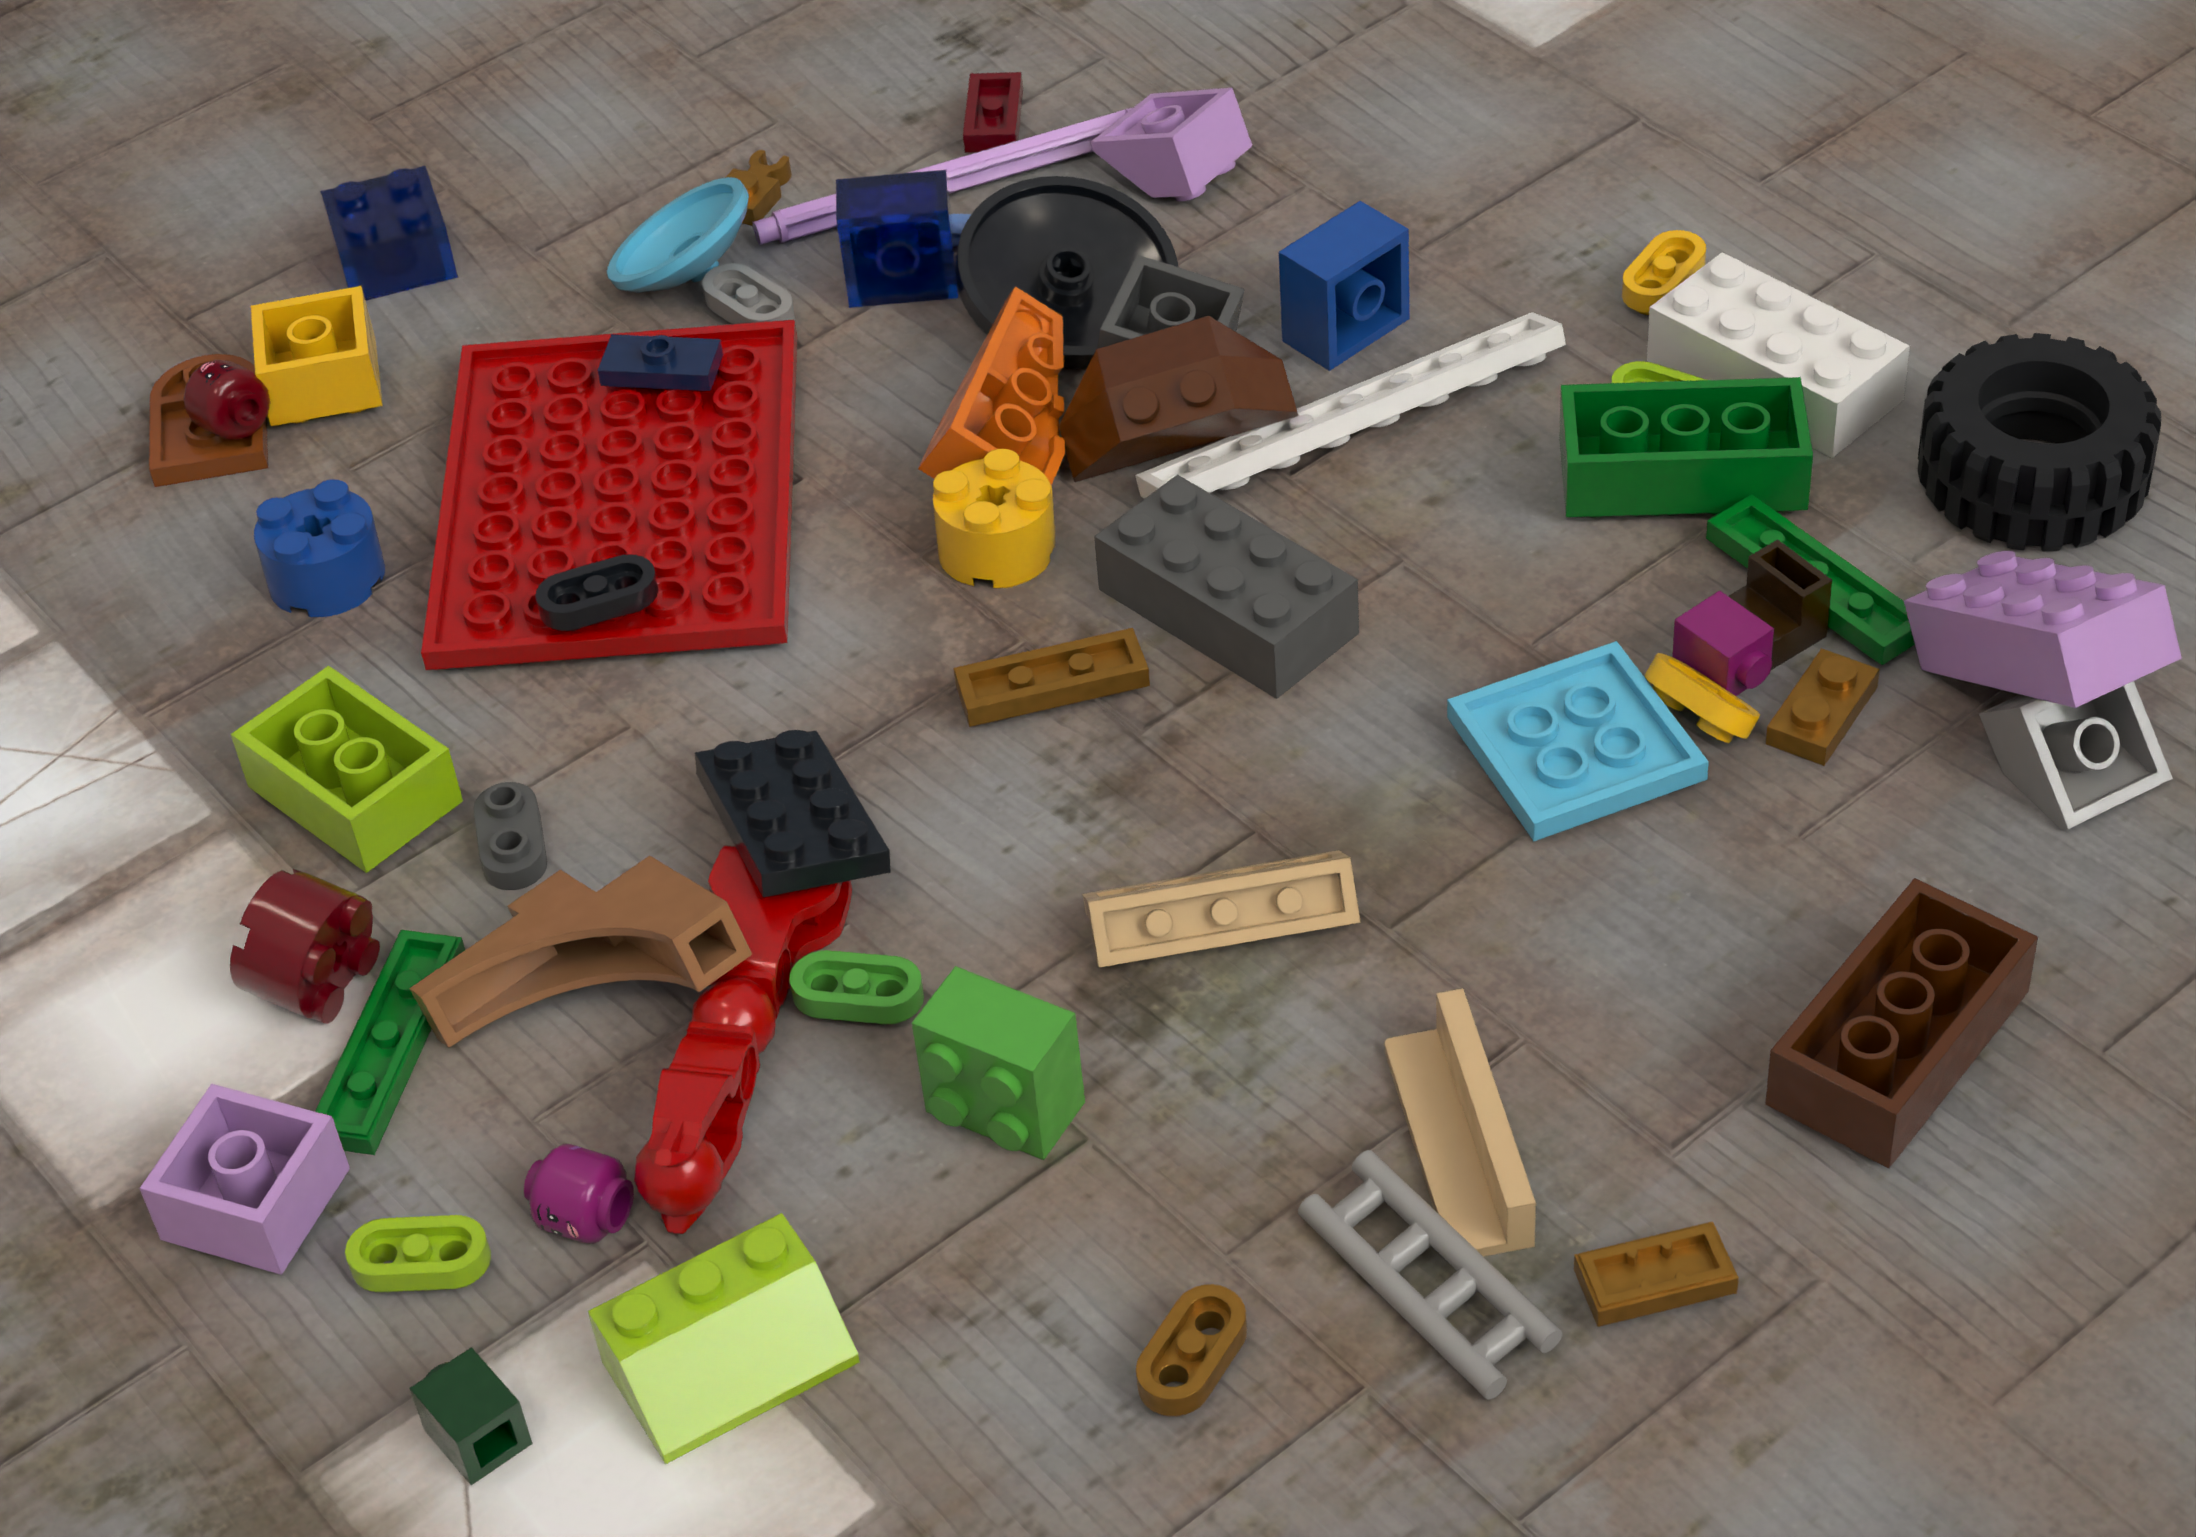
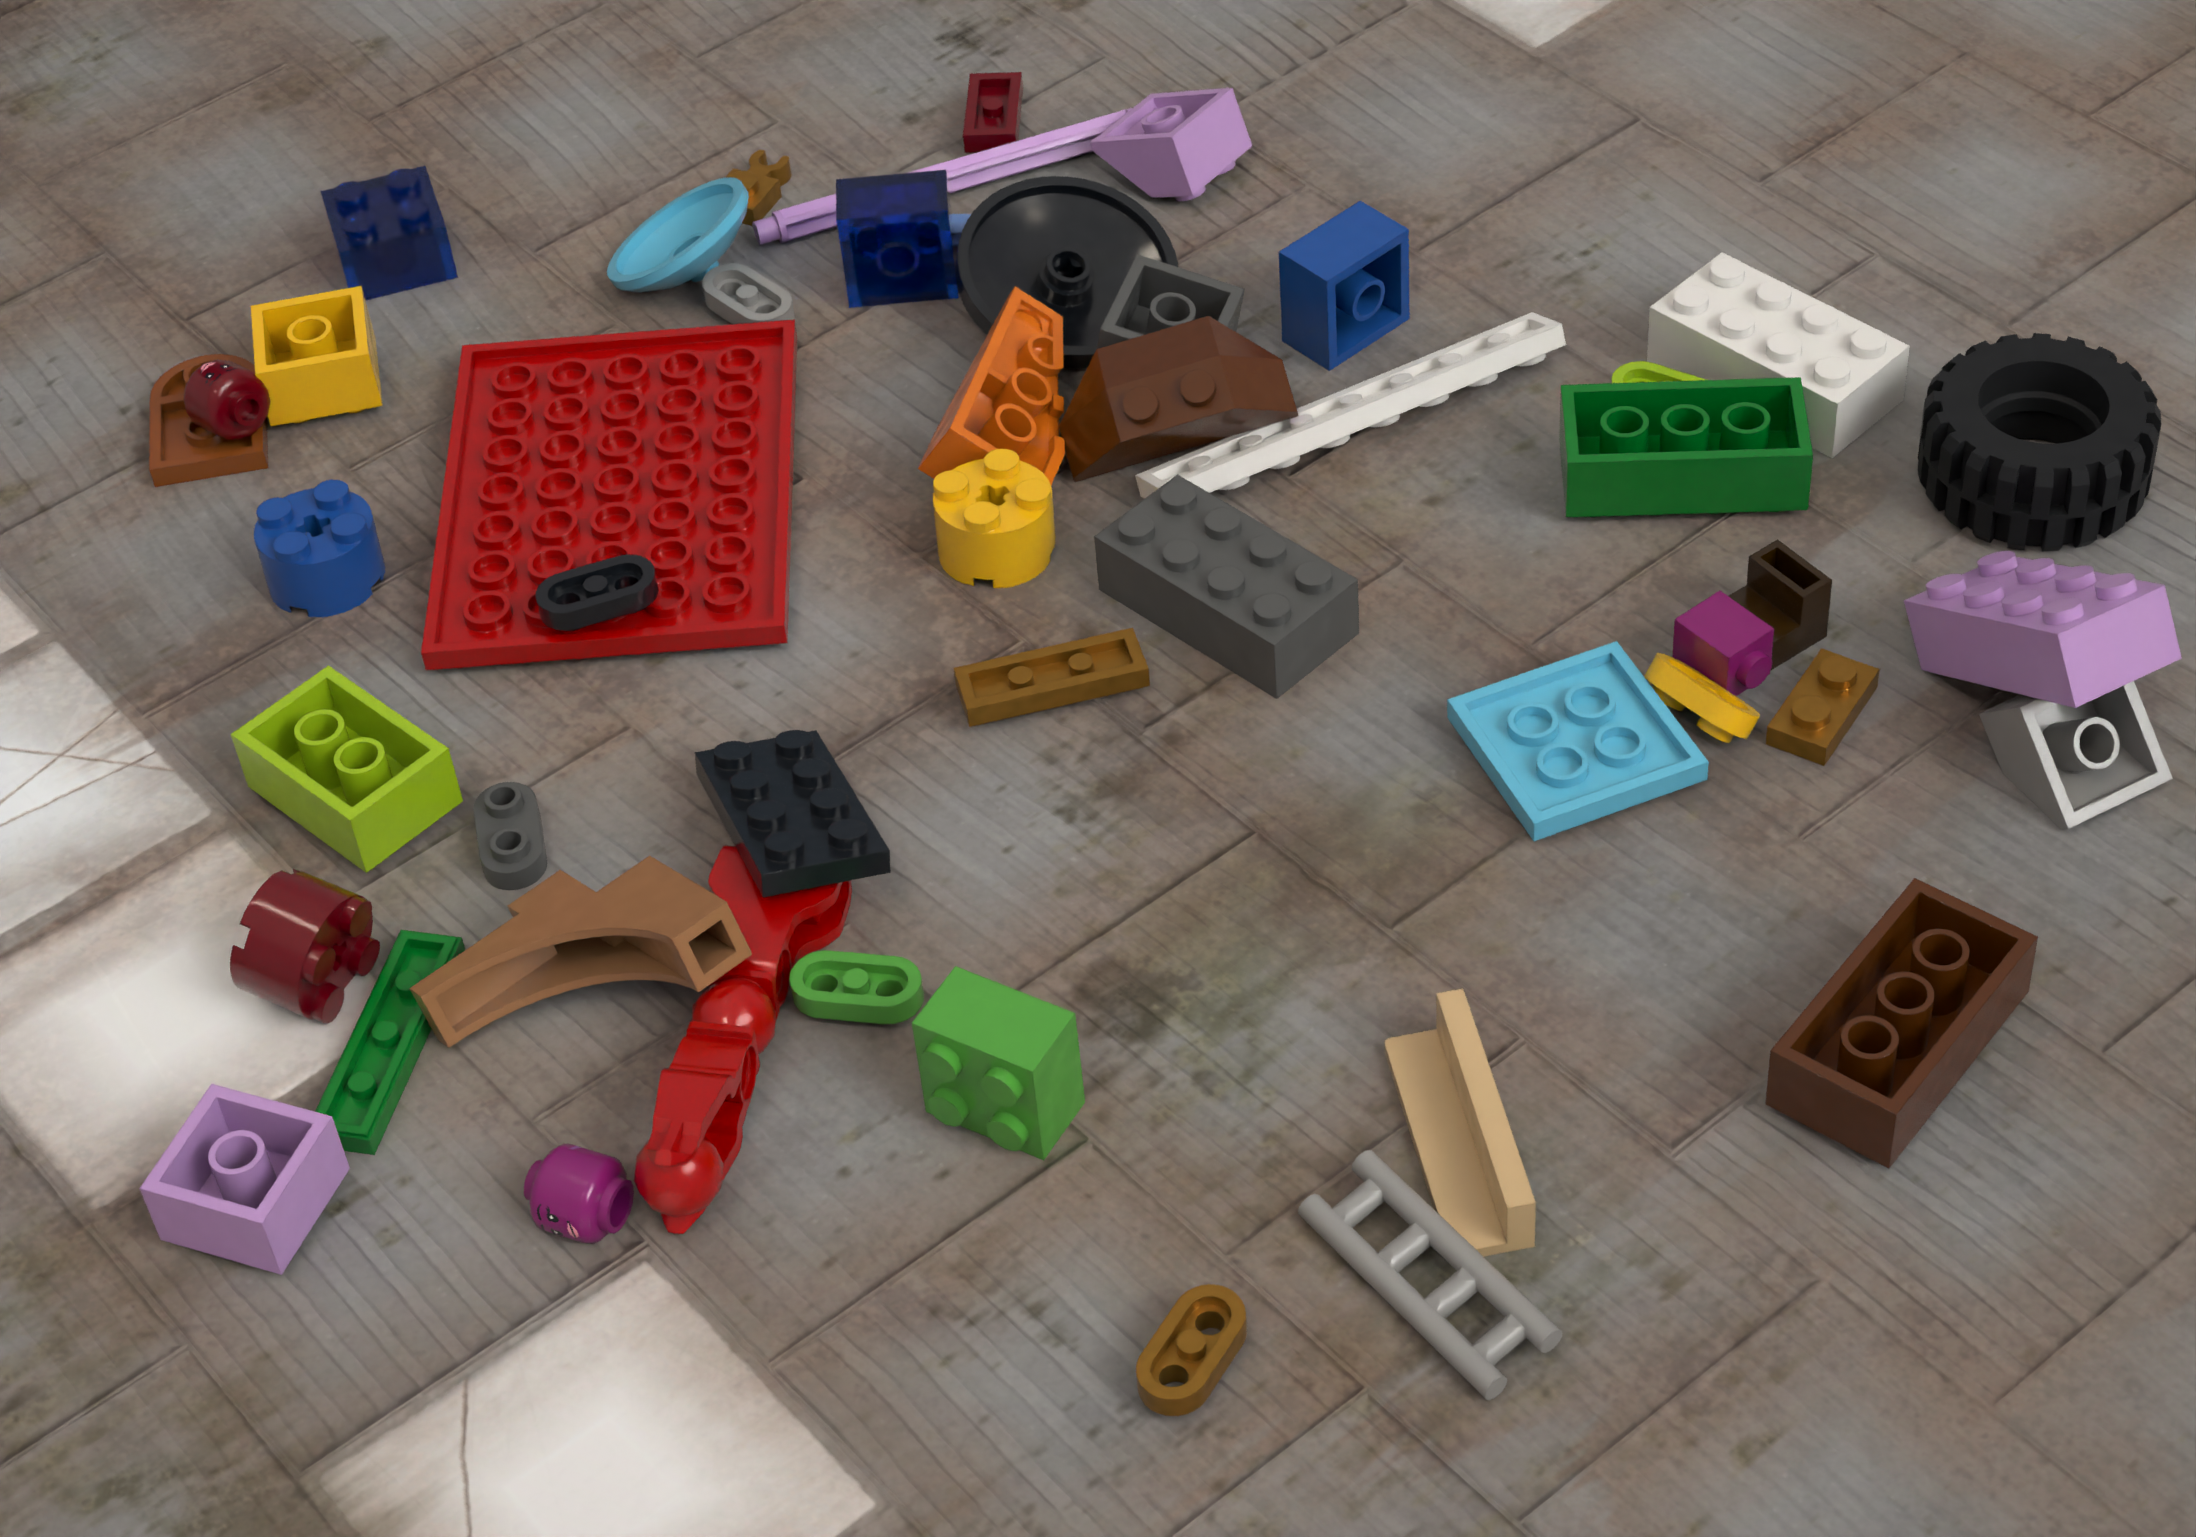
(420, 1253): lime plate -> none
(471, 1415): dark green brick -> none
(660, 362): dark blue plate -> none
(722, 1337): lime slope -> none
(1222, 908): tan fence -> none
(1655, 1274): pearl gold plate -> none
(1661, 268): yellow plate -> none
(1859, 606): green plate -> none

